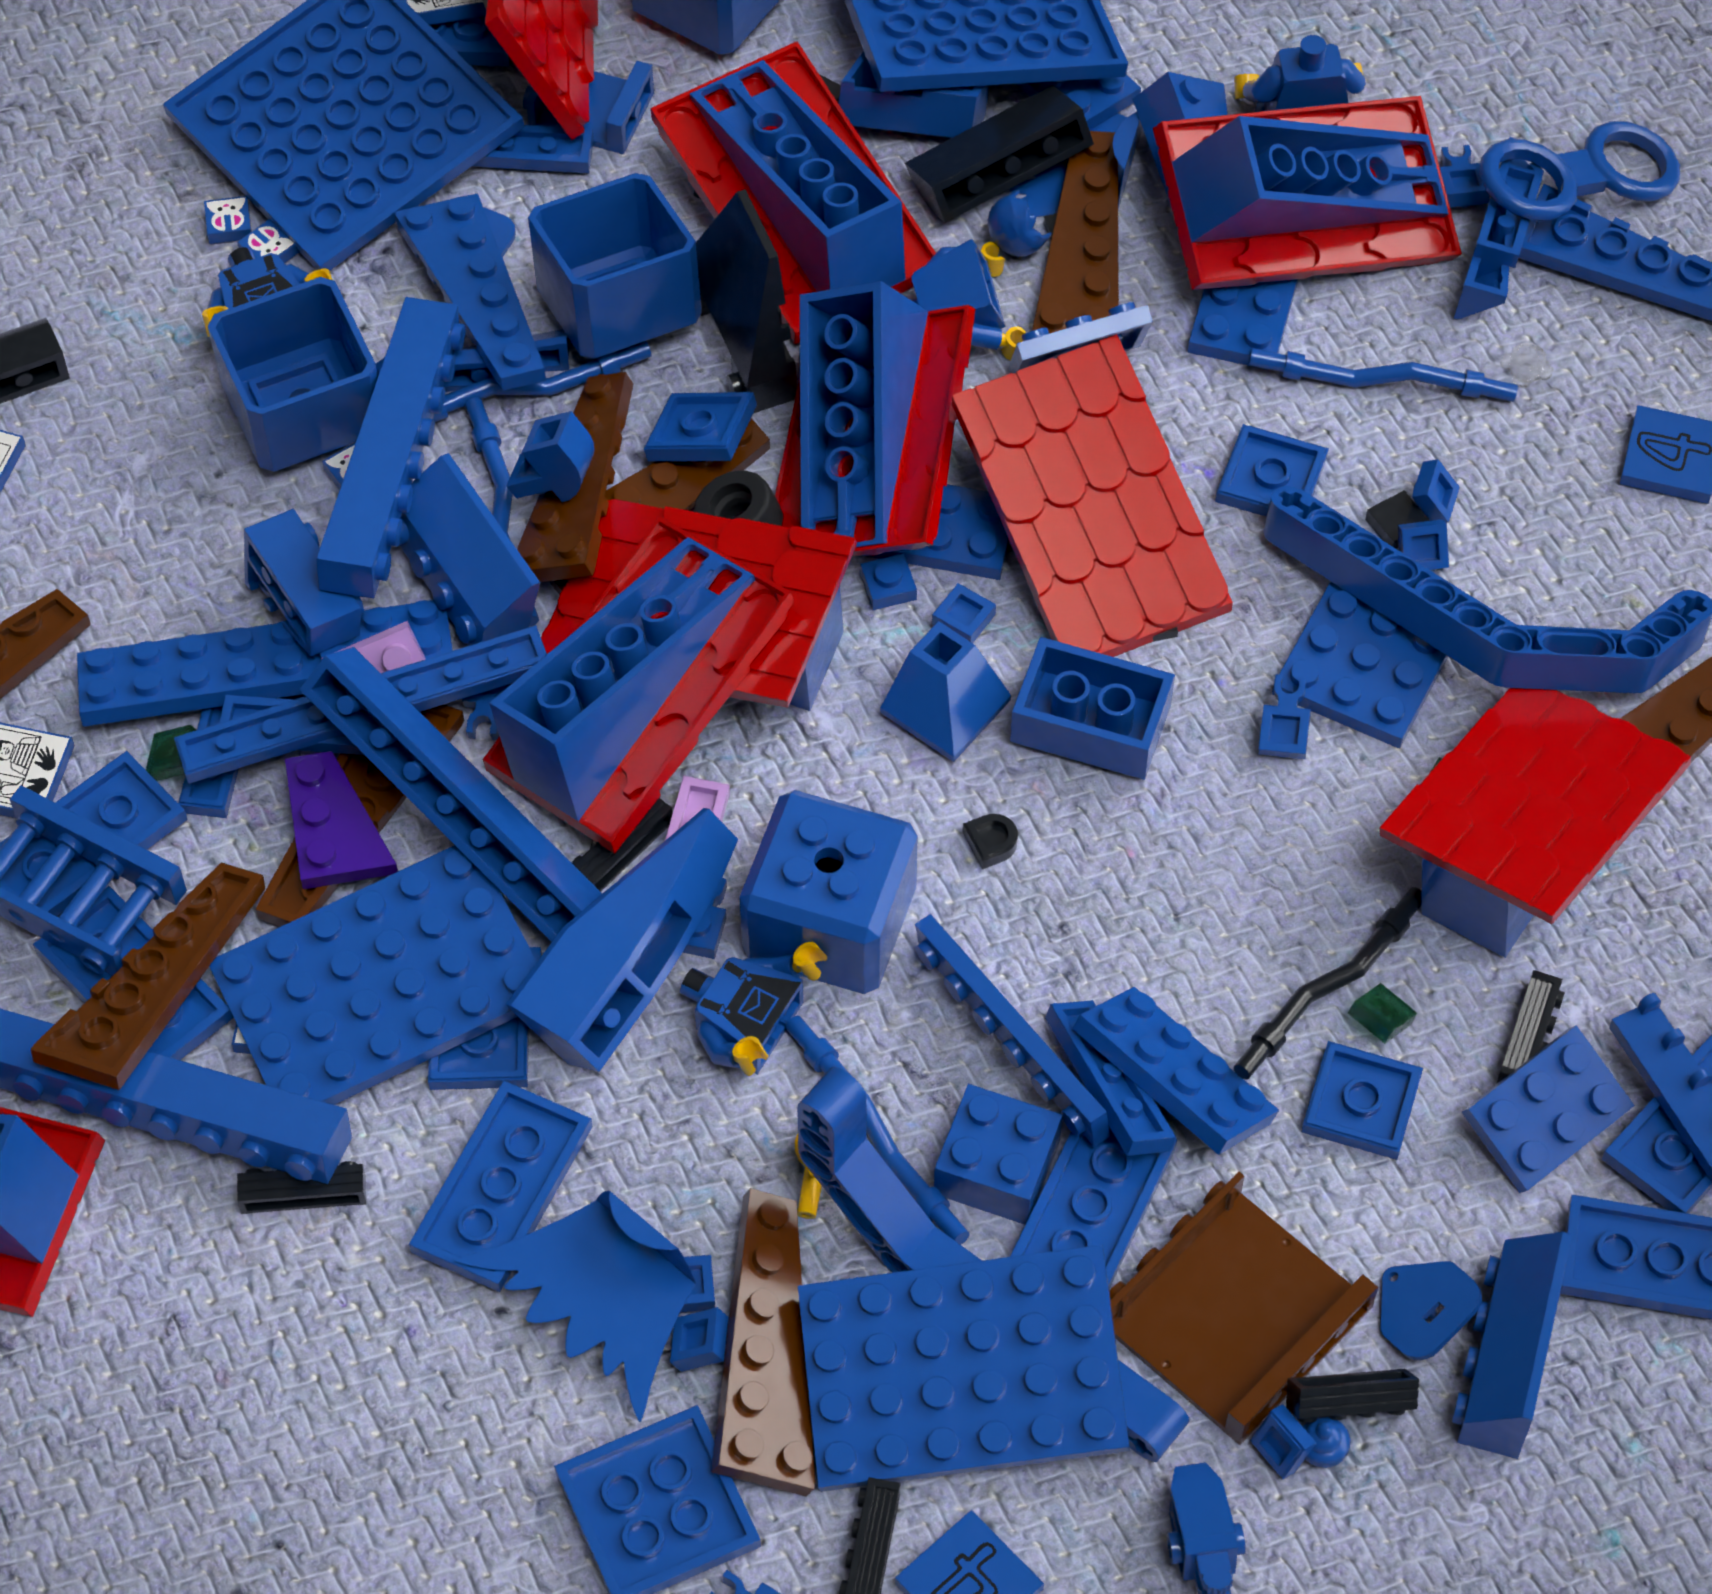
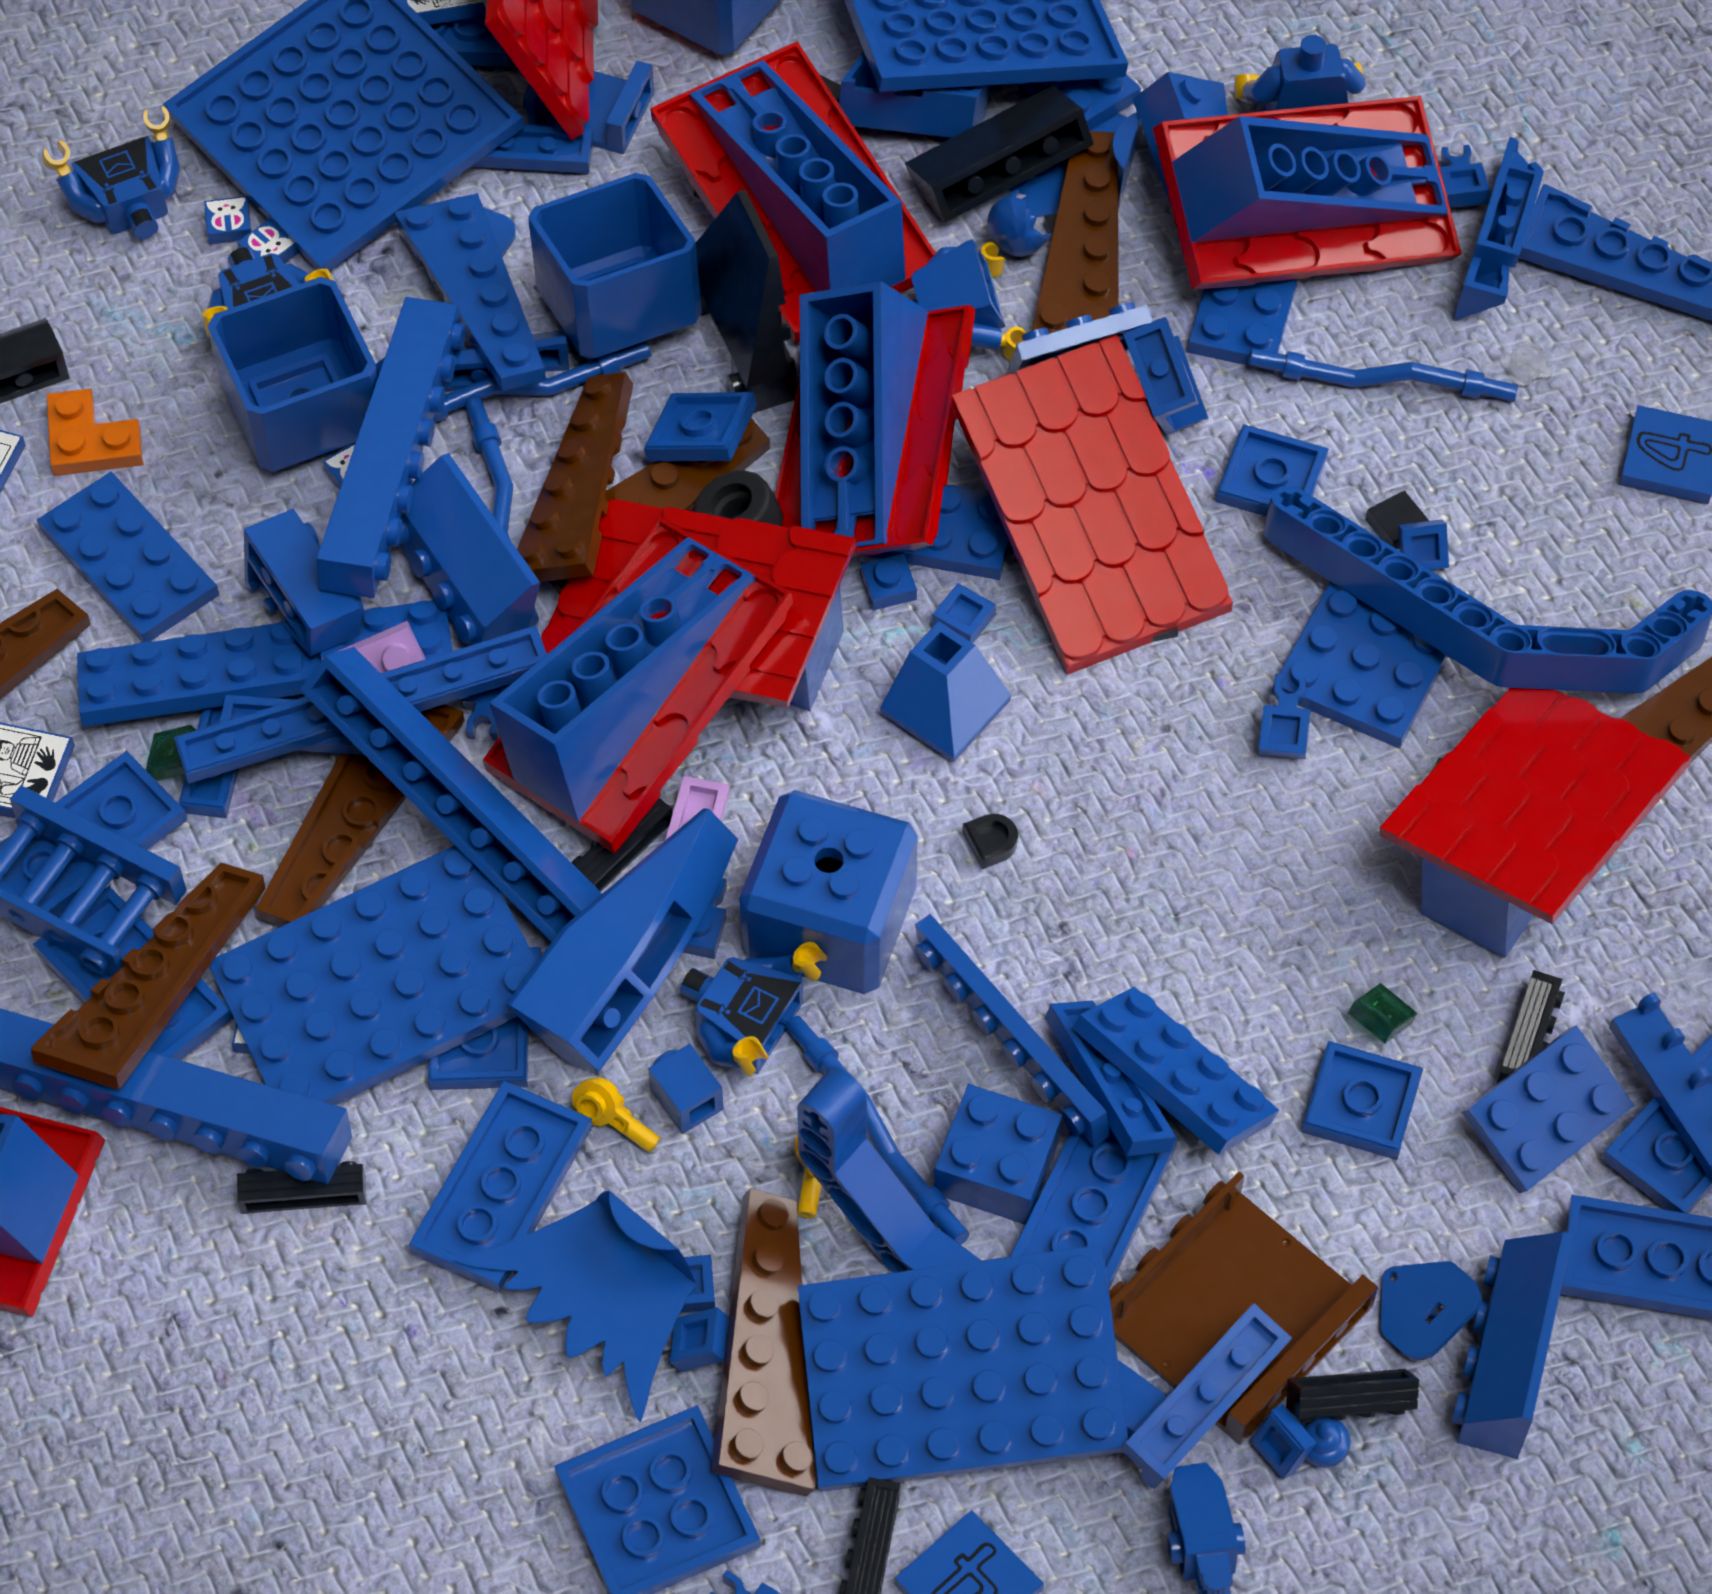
(83, 445): none -> orange plate
(122, 184): none -> blue torso
(128, 557): none -> blue plate
(331, 825): dark purple wing -> none
(553, 458): blue brick -> none
(604, 1104): none -> yellow plate
(685, 1087): none -> blue brick
(1092, 708): blue brick -> none
(1165, 376): none -> blue panel
(1205, 1395): none -> blue hinge
(1271, 1035): black bar -> none
(1435, 491): blue plate -> none
(1579, 171): blue bar -> none

